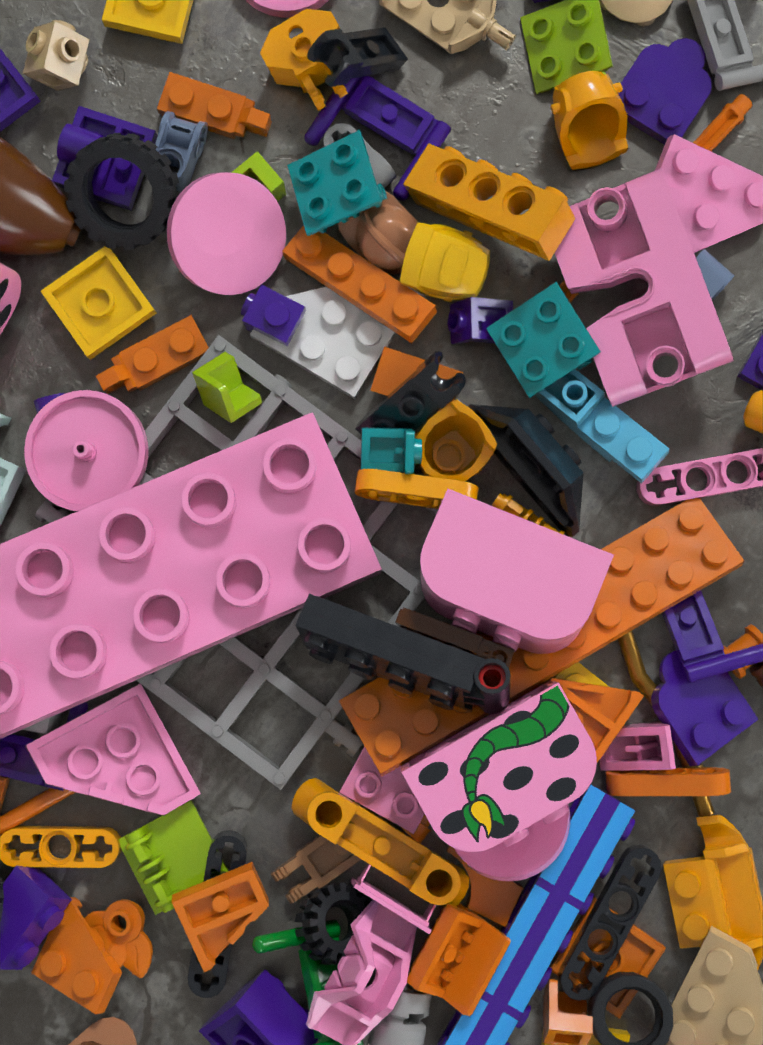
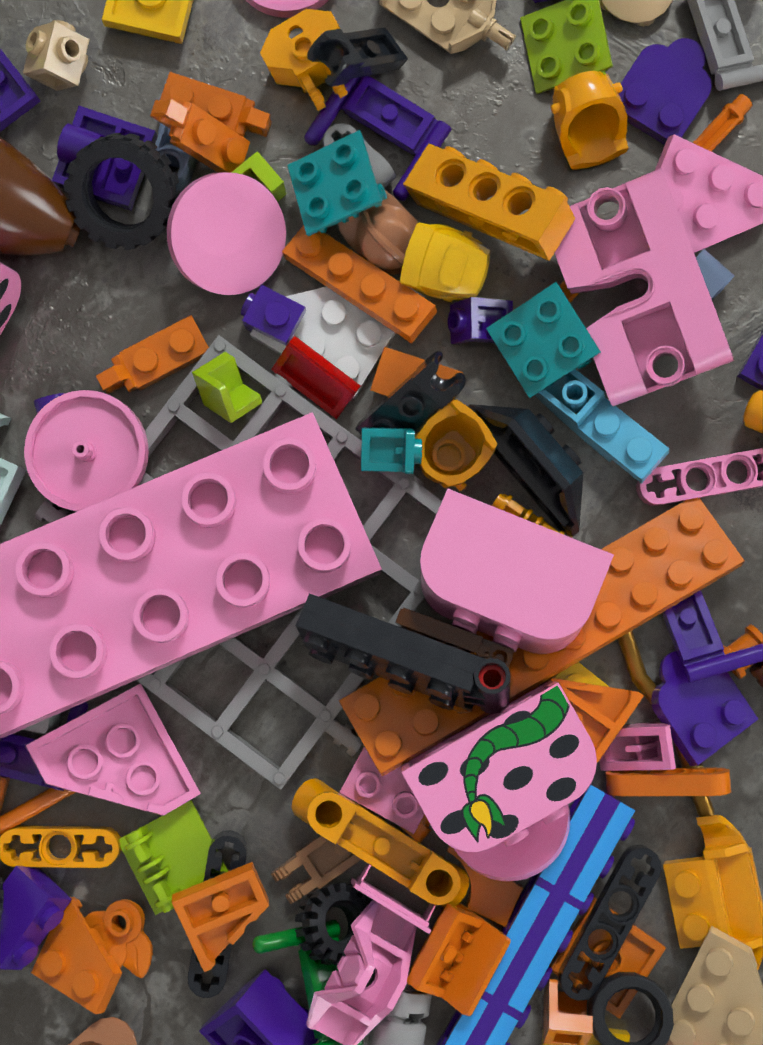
(98, 302): yellow plate -> none
(201, 135): none -> orange hinge
(315, 377): none -> red tile
(408, 488): light orange beam -> none

